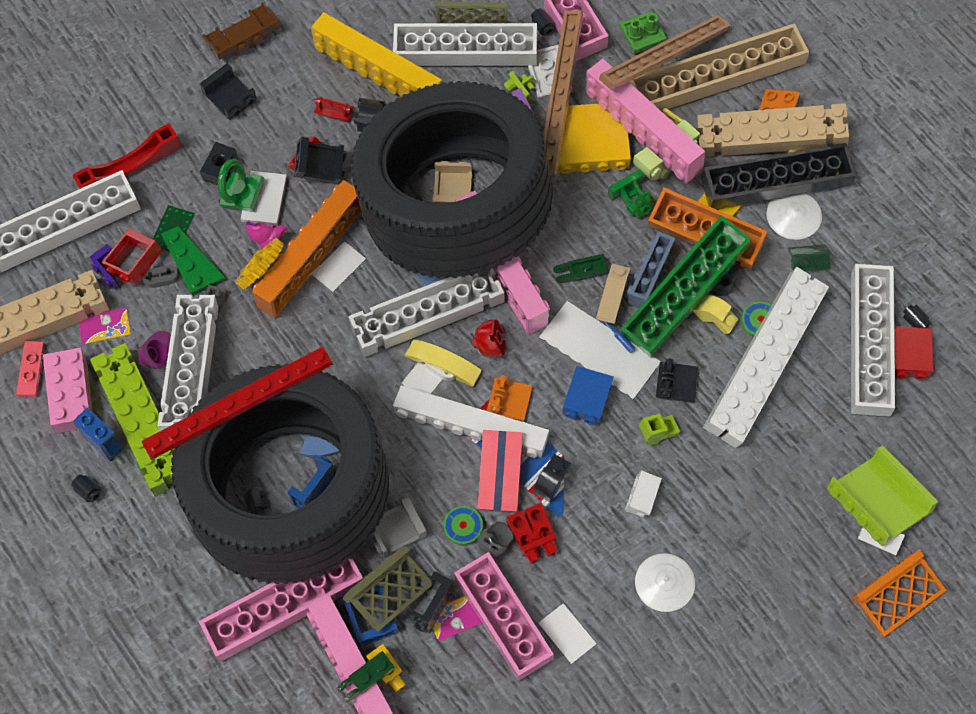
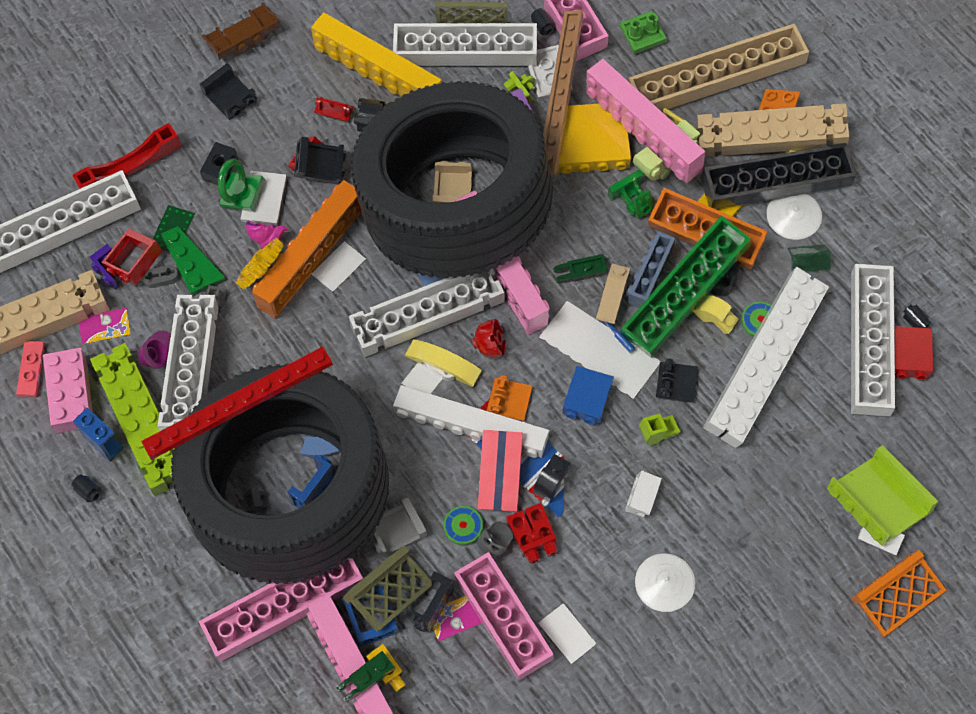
(664, 52): medium nougat plate -> none

